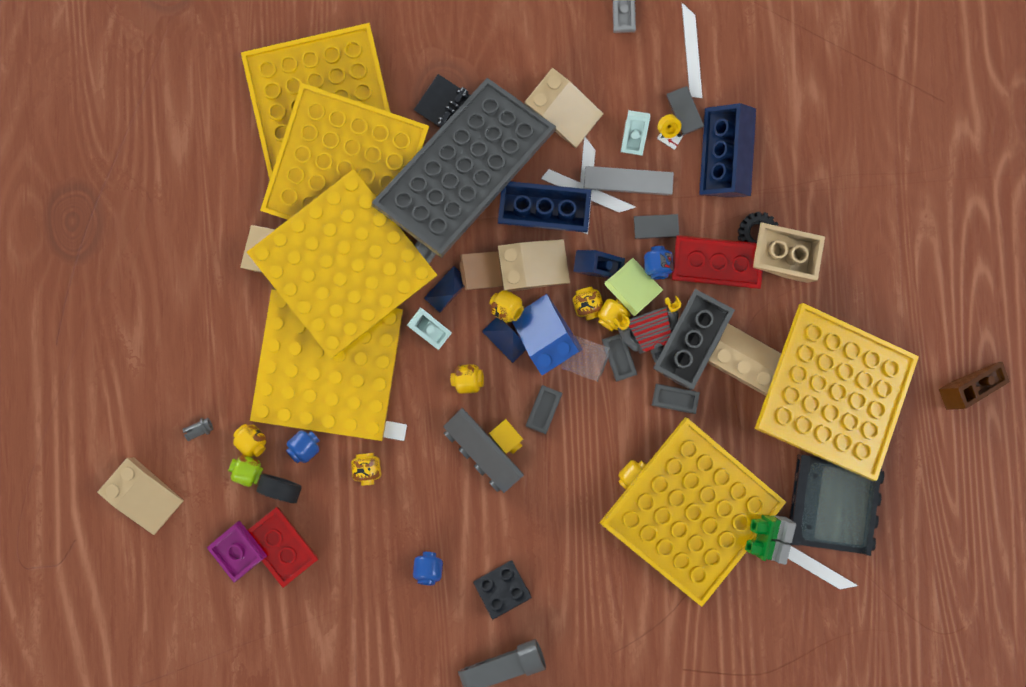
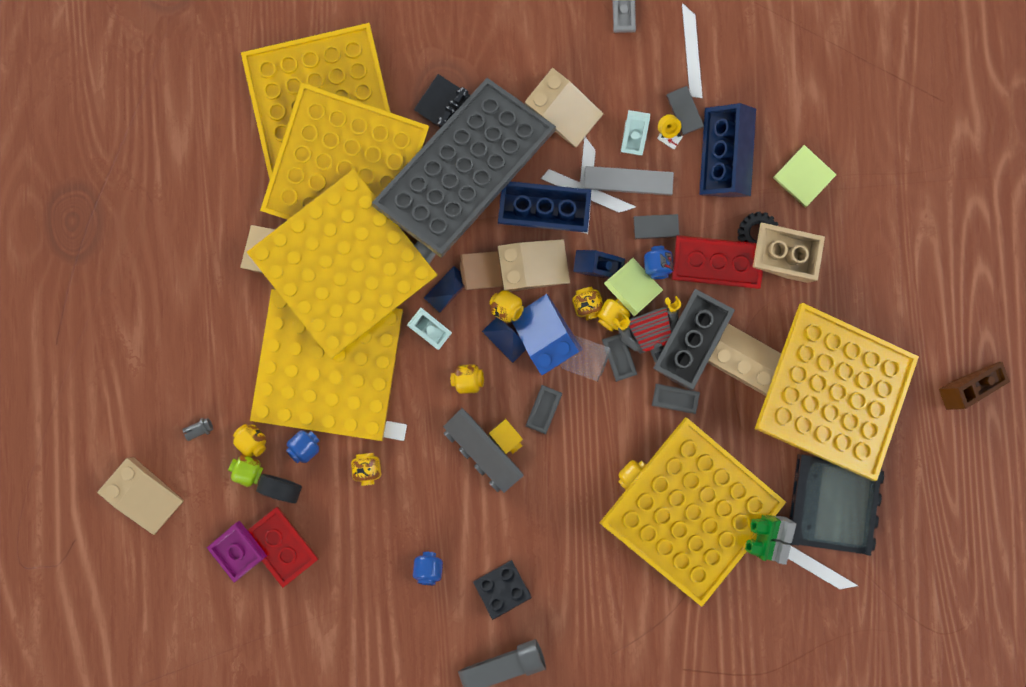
(804, 176): none -> yellowish green tile

